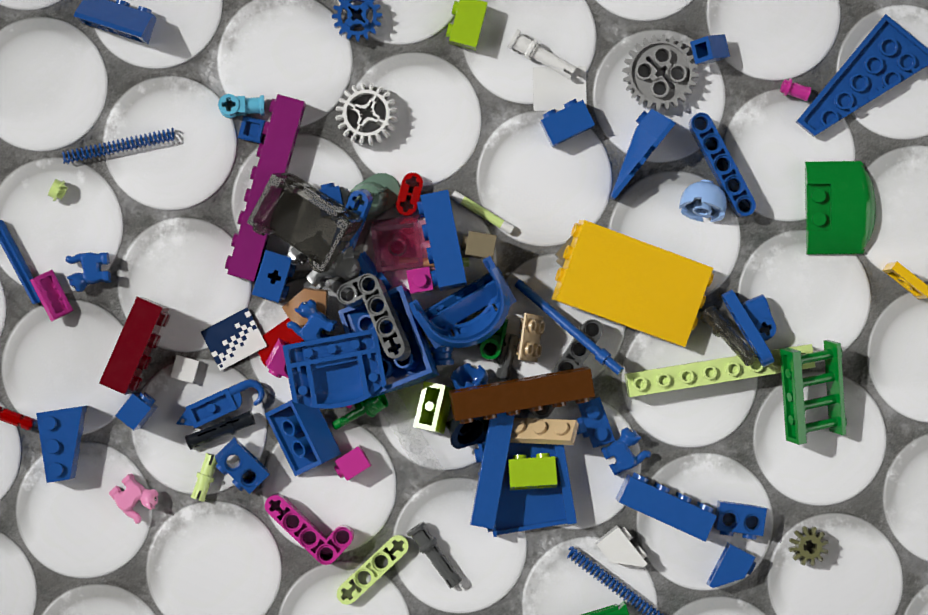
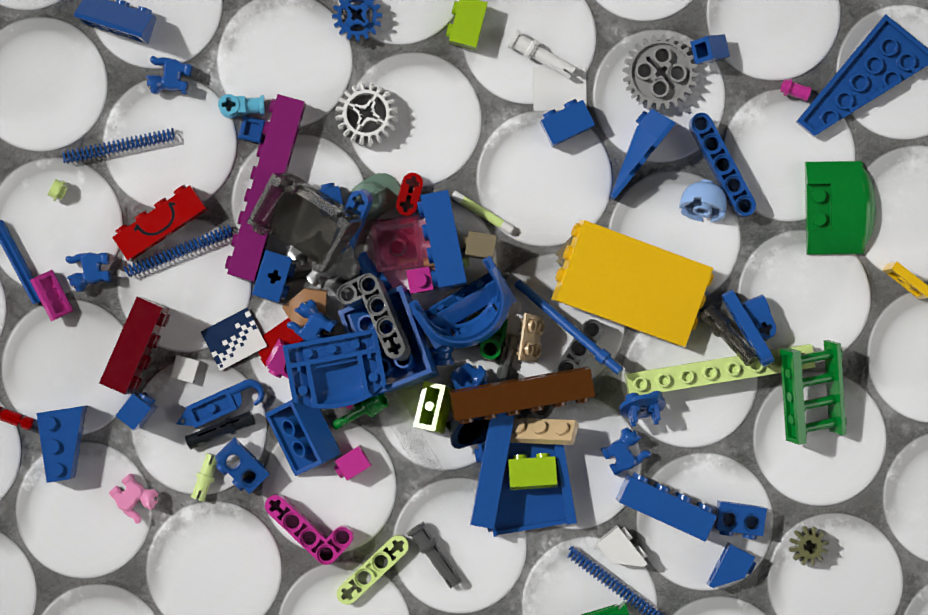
(159, 223): none -> red brick
(172, 76): none -> blue animal
(179, 252): none -> blue piece
(594, 423): blue hinge -> none
(643, 406): none -> blue plate

